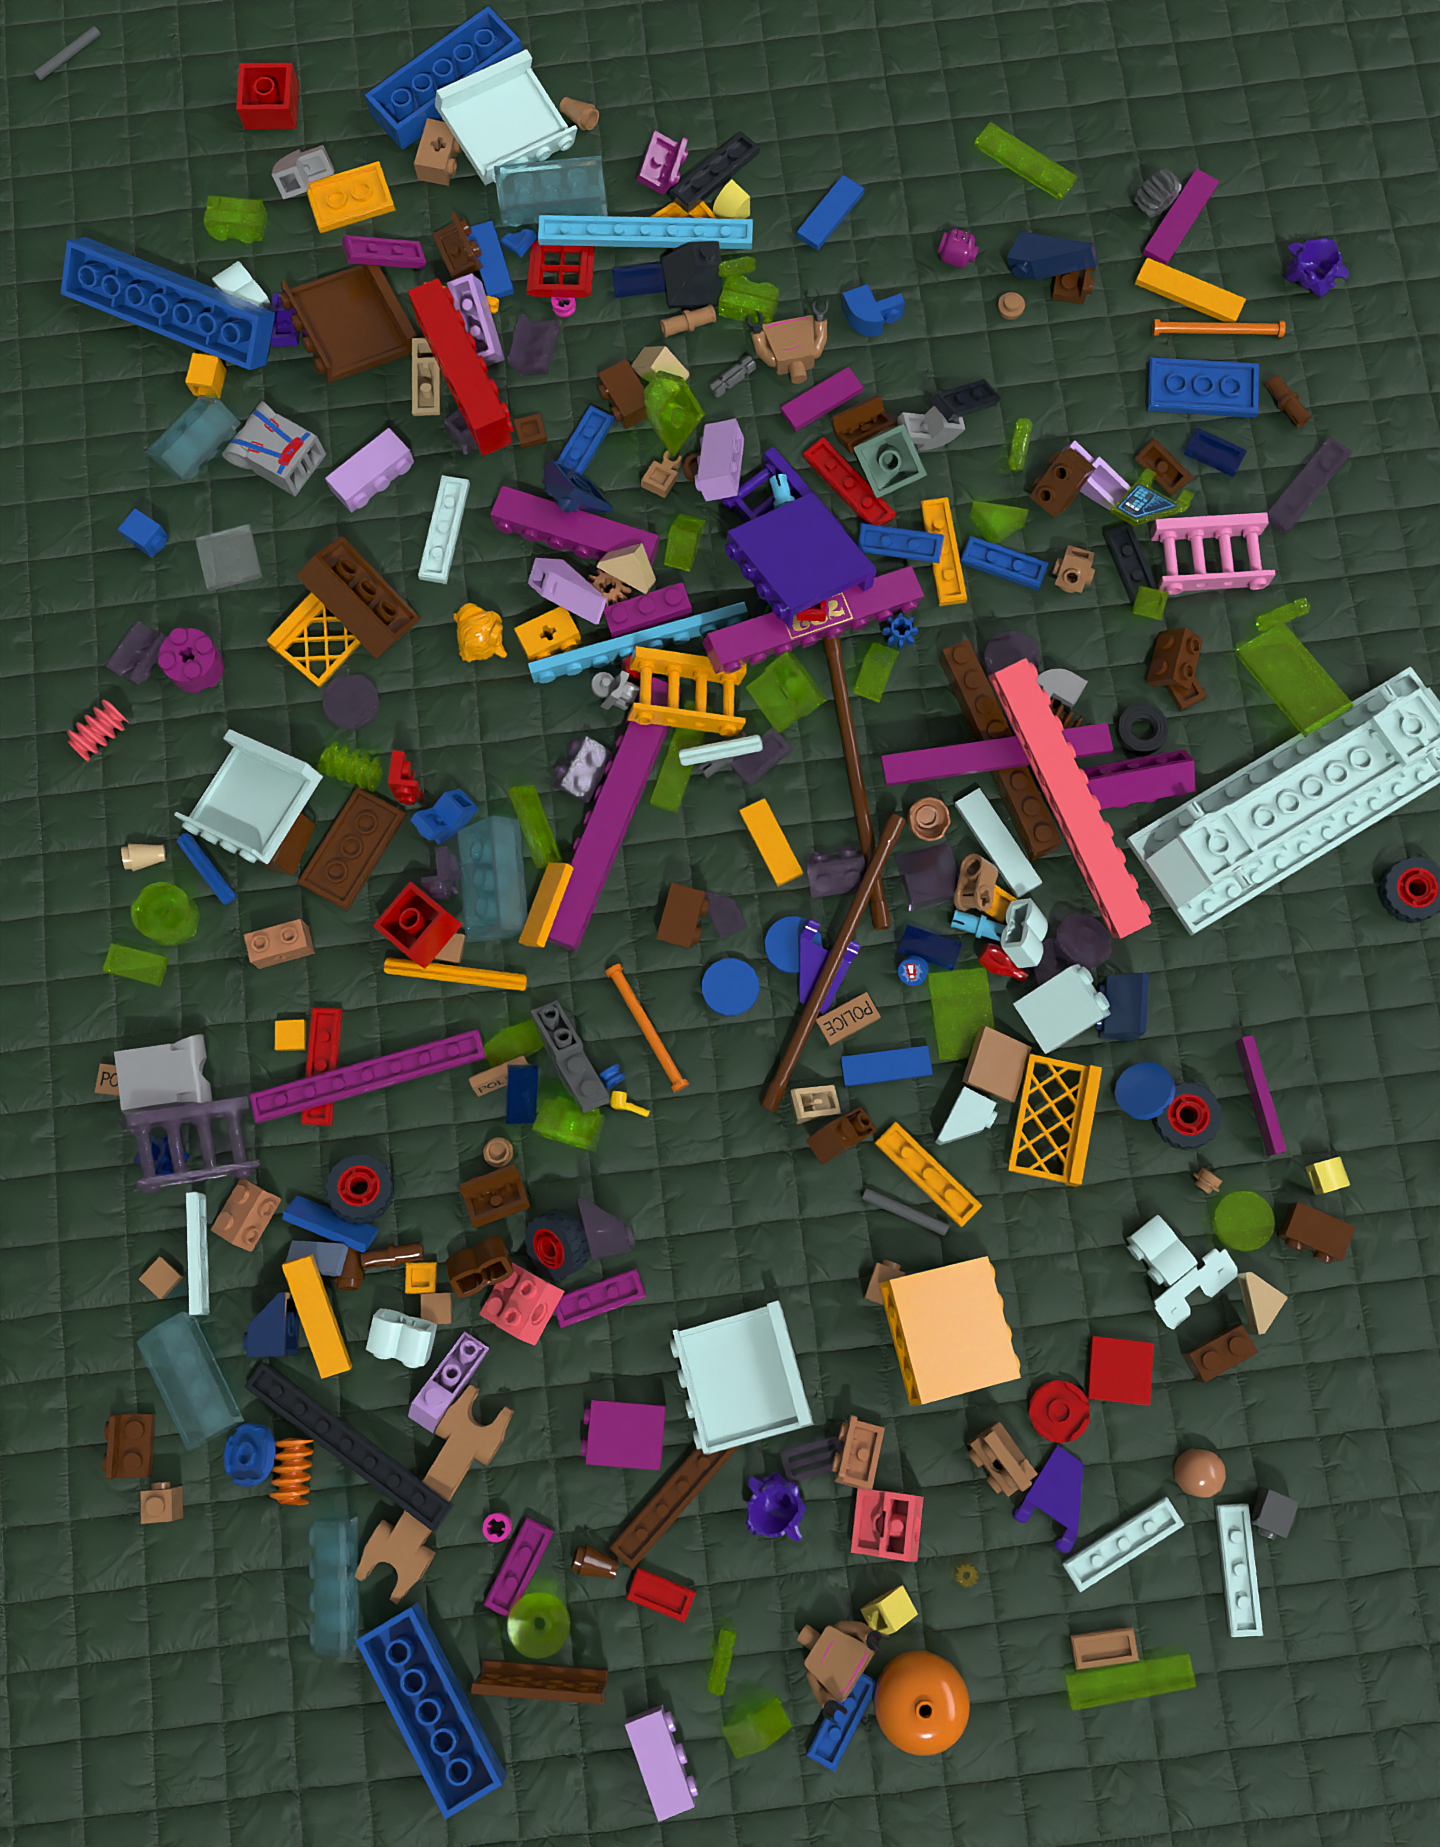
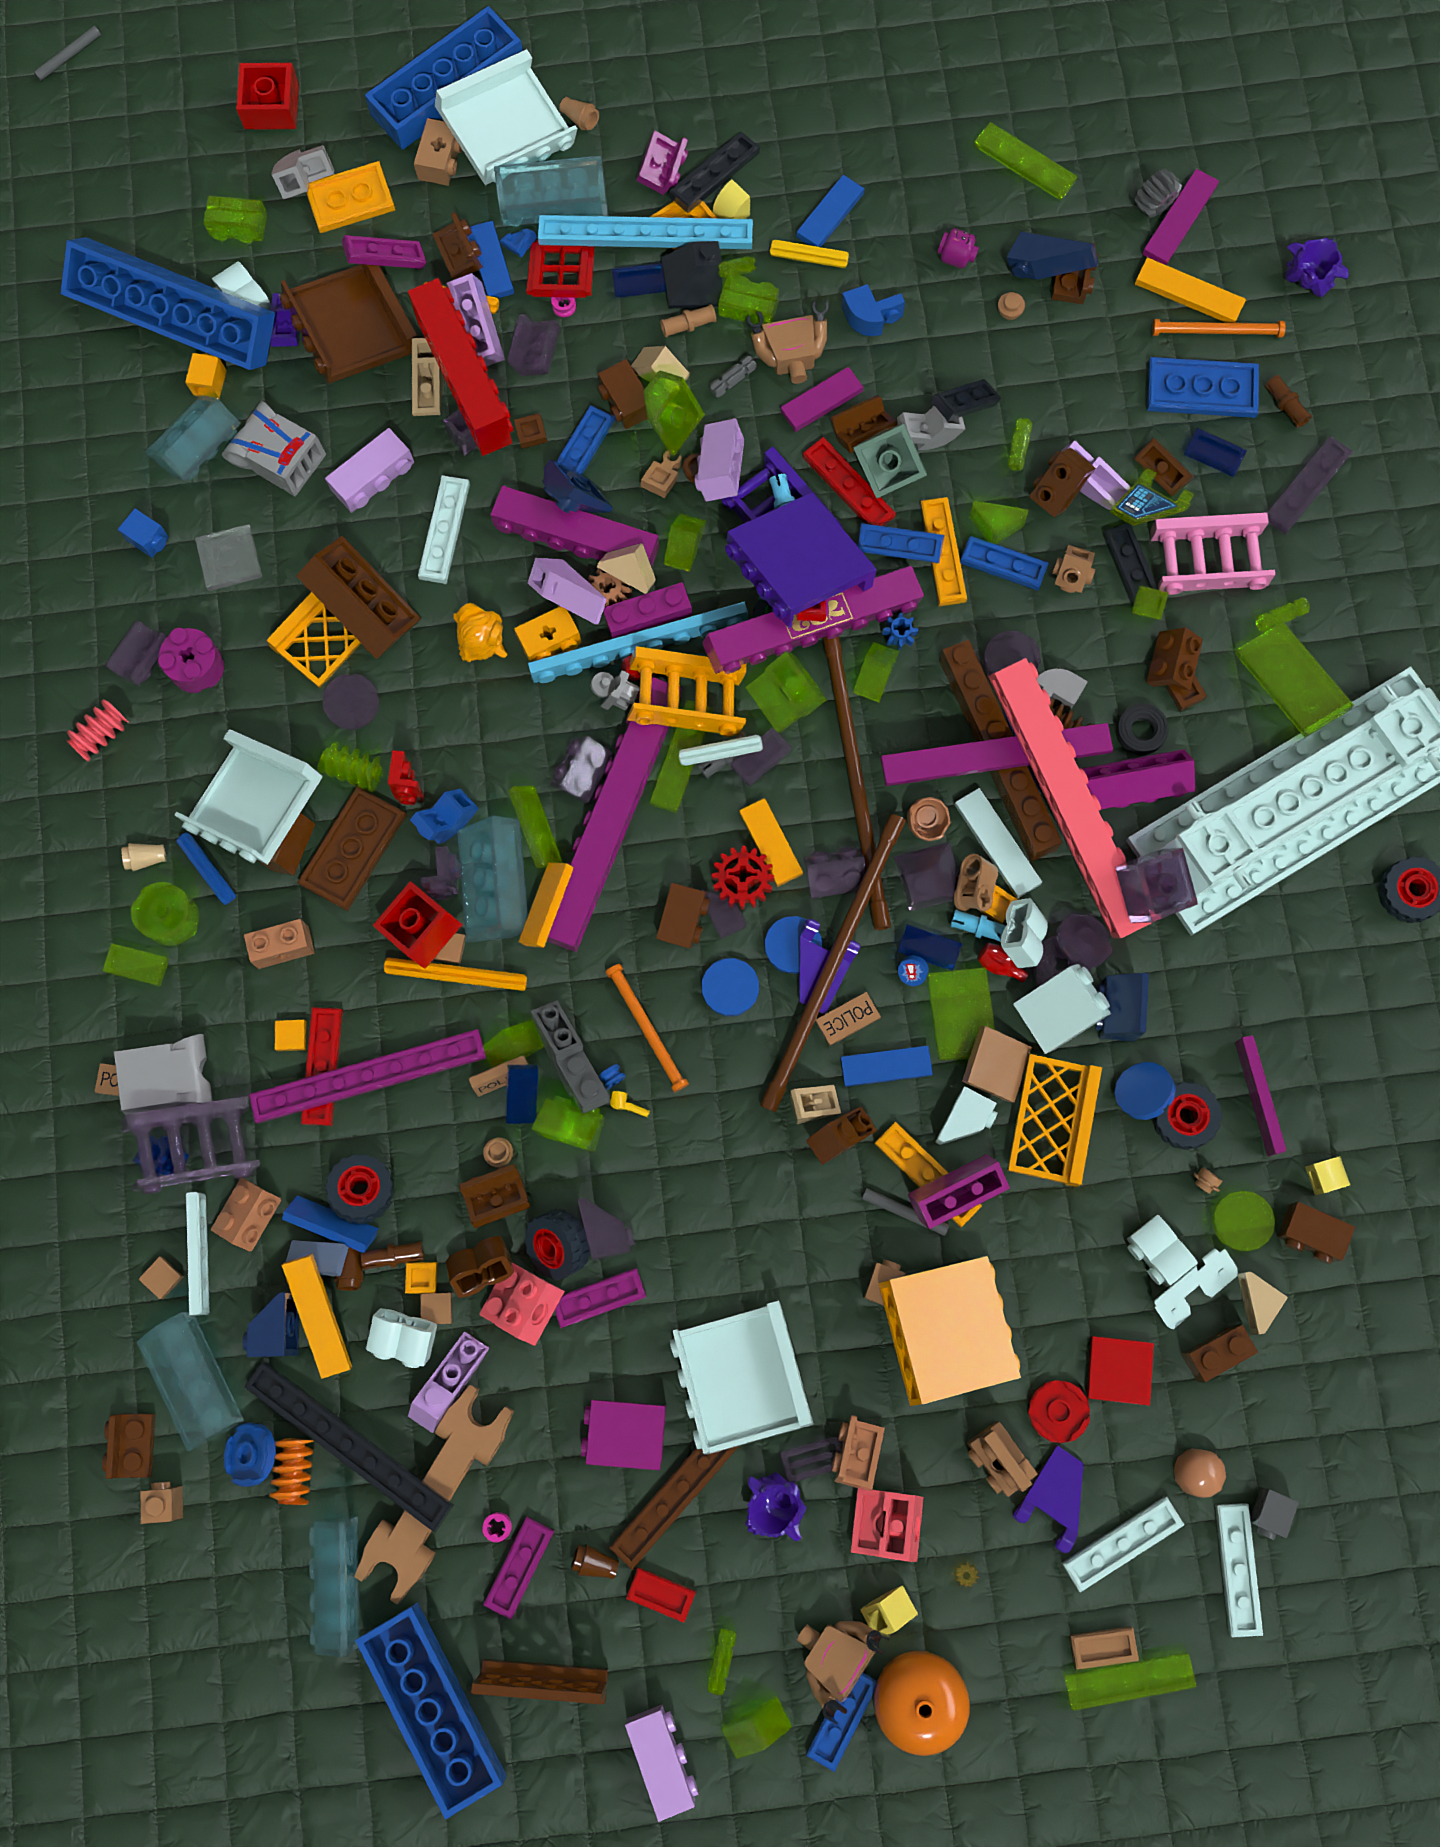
(533, 1641): clear neon green dish -> none
(754, 877): none -> red gear
(809, 253): none -> yellow axle
(958, 1191): none -> magenta brick
(1156, 885): none -> clear purple brick

